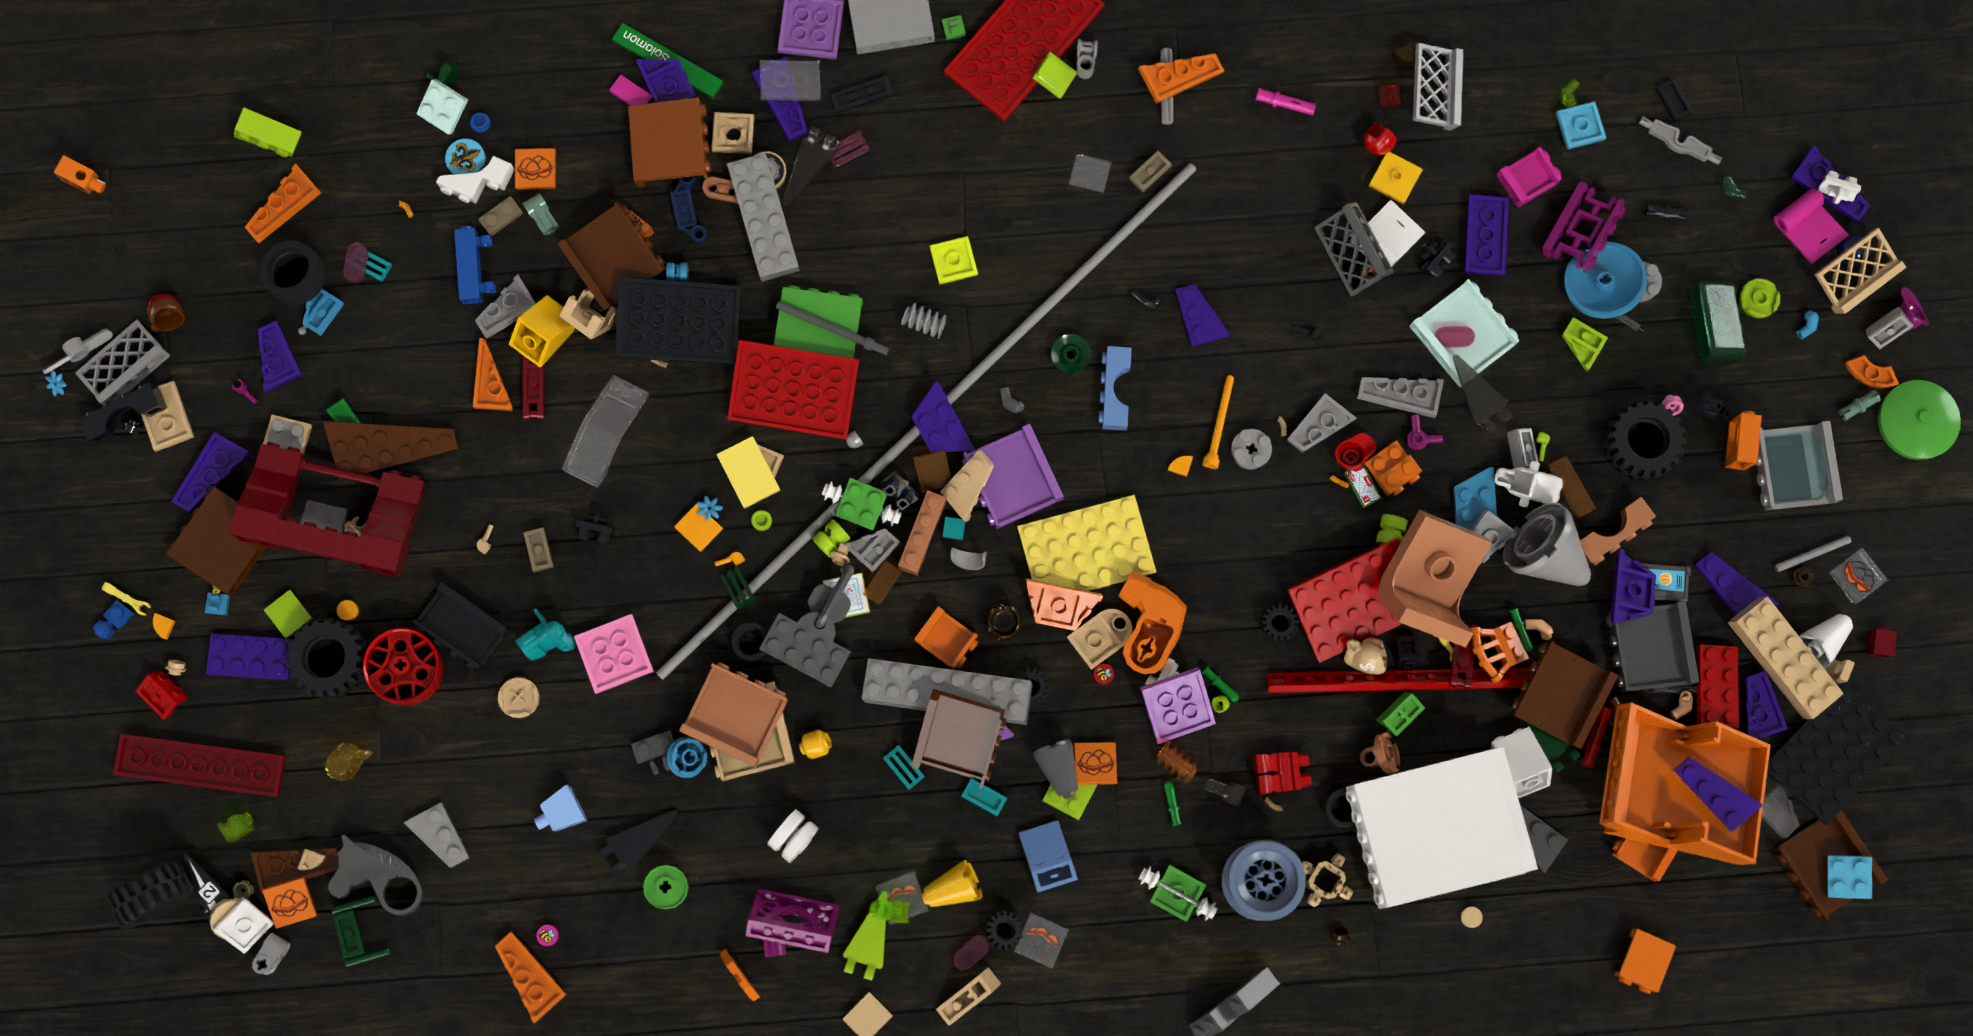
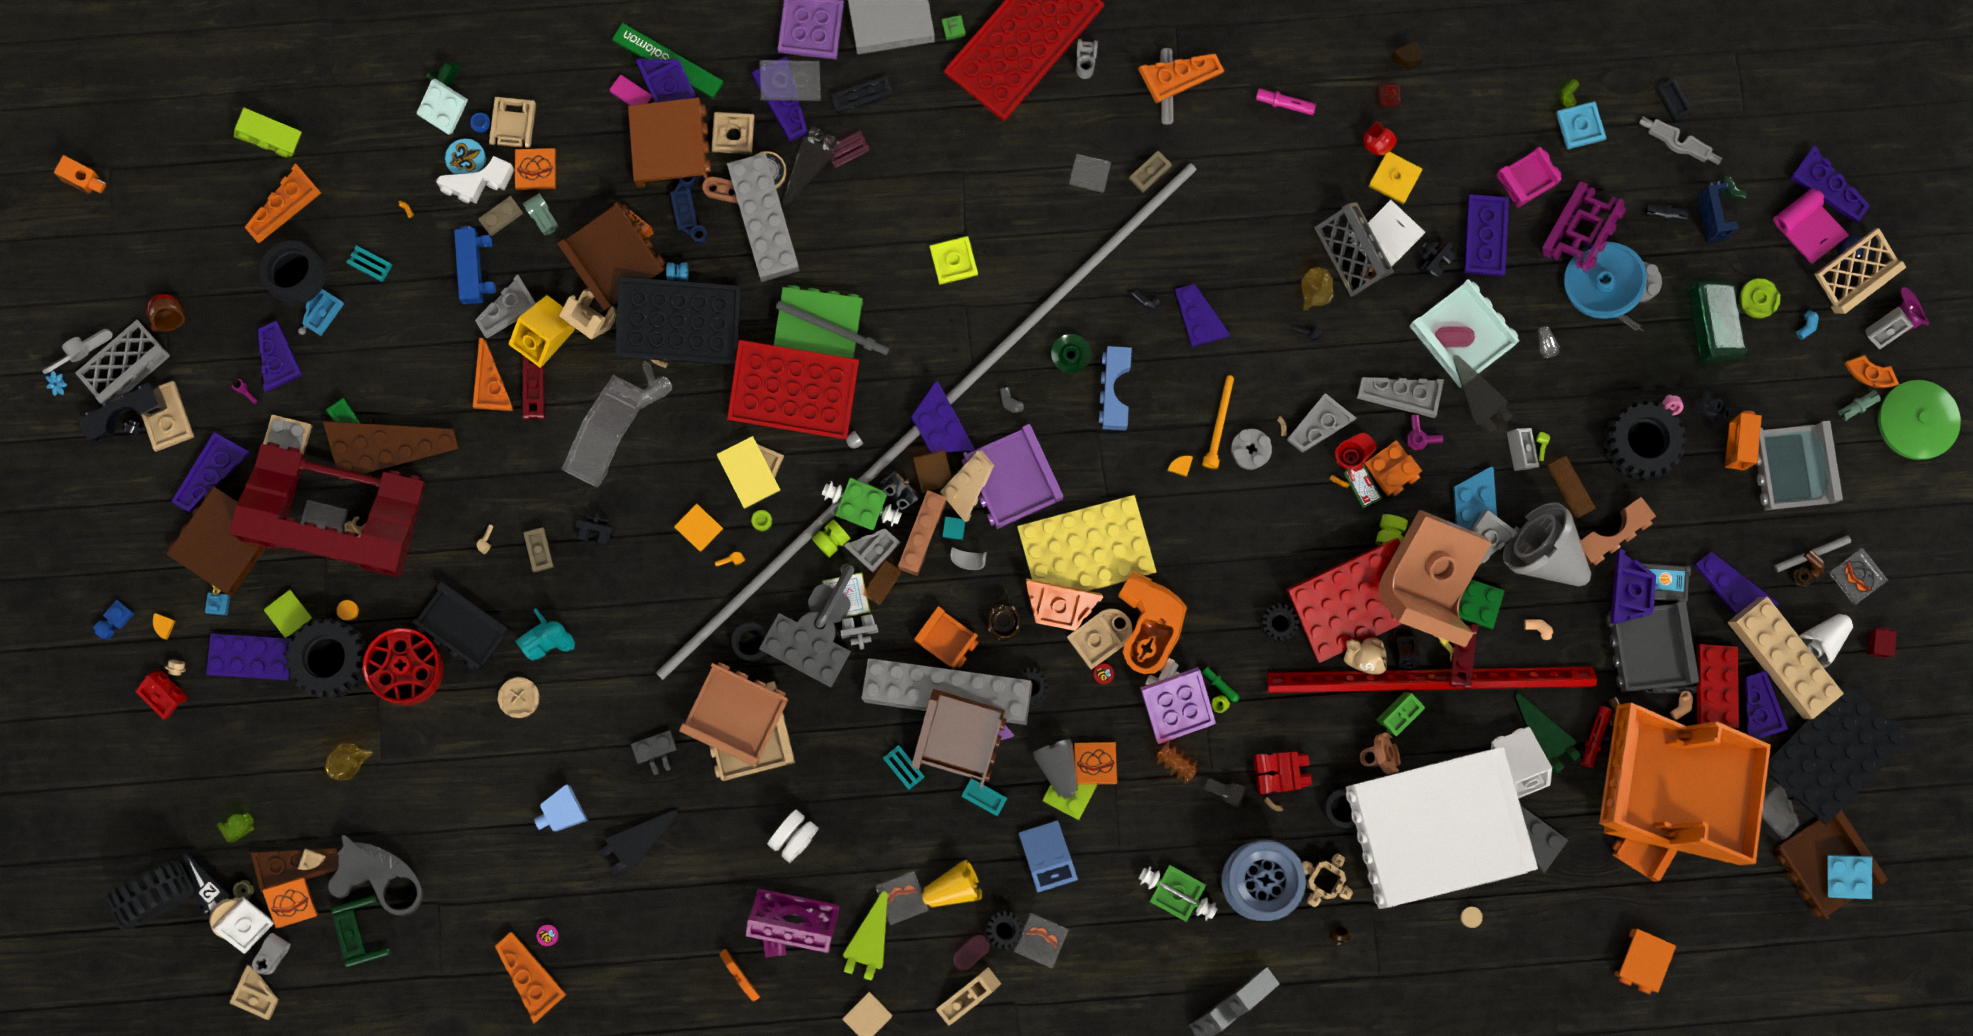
(125, 598): light yellow piece -> none
(199, 765): dark red plate -> none
(254, 995): none -> tan wing
(355, 262): clear pink tile -> none
(439, 834): light grey wing -> none
(512, 127): none -> tan container
(613, 654): bright pink plate -> none
(656, 388): none -> clear piece
(658, 877): bright green wheel -> none
(686, 757): dark azure cone -> none
(709, 505): dark azure plant -> none
(730, 575): dark green tile -> none
(815, 744): yellow head -> none
(840, 556): tan plate -> none
(849, 630): none -> light grey hips
(894, 910): clear neon green piece -> none
(924, 320): light grey piece -> none
(1054, 75): lime piece -> none
(1171, 798): green piece -> none
(1317, 287): none -> clear yellow hair
(1452, 91): light grey fence -> none
(1480, 604): none -> green plate
(1508, 647): orange plate -> none
(1522, 633): green piece -> none
(1530, 484): white piece -> none
(1547, 343): none -> clear cone
(1563, 694): reddish brown panel -> none
(1583, 342): lime wing -> none
(1711, 213): none -> dark blue panel
(1721, 797): dark purple wing -> none
(1817, 563): none -> reddish brown arm
(1838, 188): white hips -> none
(1840, 671): tan bracket -> none

